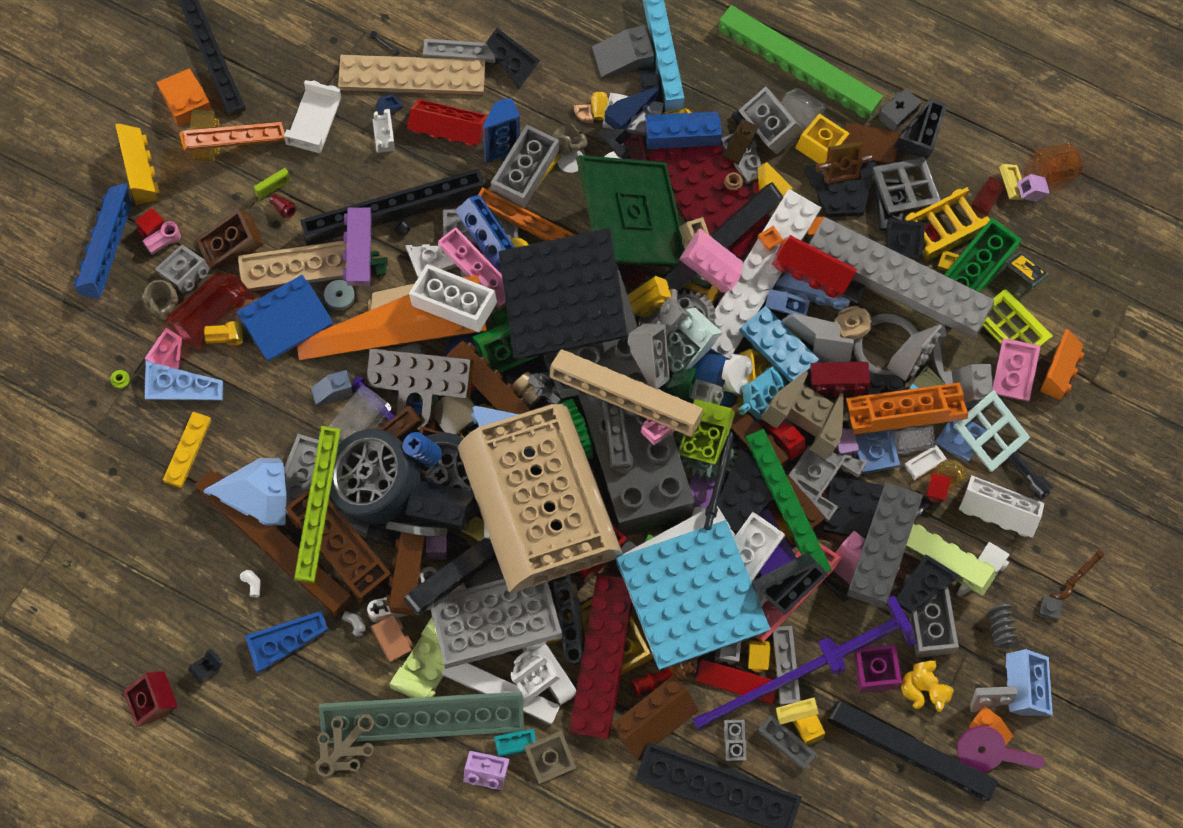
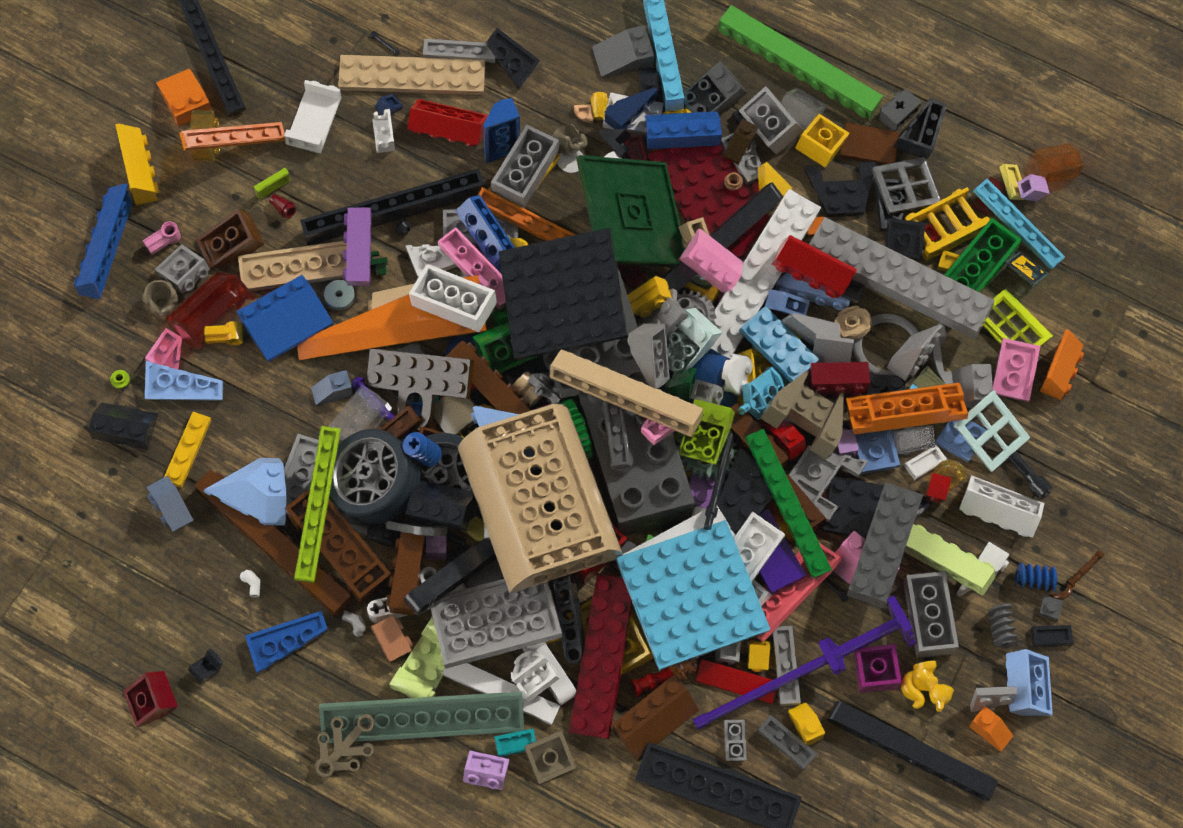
(122, 425): none -> black slope
(148, 223): red brick -> none
(167, 499): none -> sand blue brick
(714, 91): none -> dark grey slope
(770, 238): orange tile -> none
(791, 582): black wedge -> none
(797, 711): light yellow tile -> none
(843, 162): reddish brown plate -> none
(925, 583): black wing -> none
(994, 751): magenta piece -> none
(1018, 224): none -> medium azure tile
(1036, 576): none -> blue piece
(1051, 636): none -> black tile

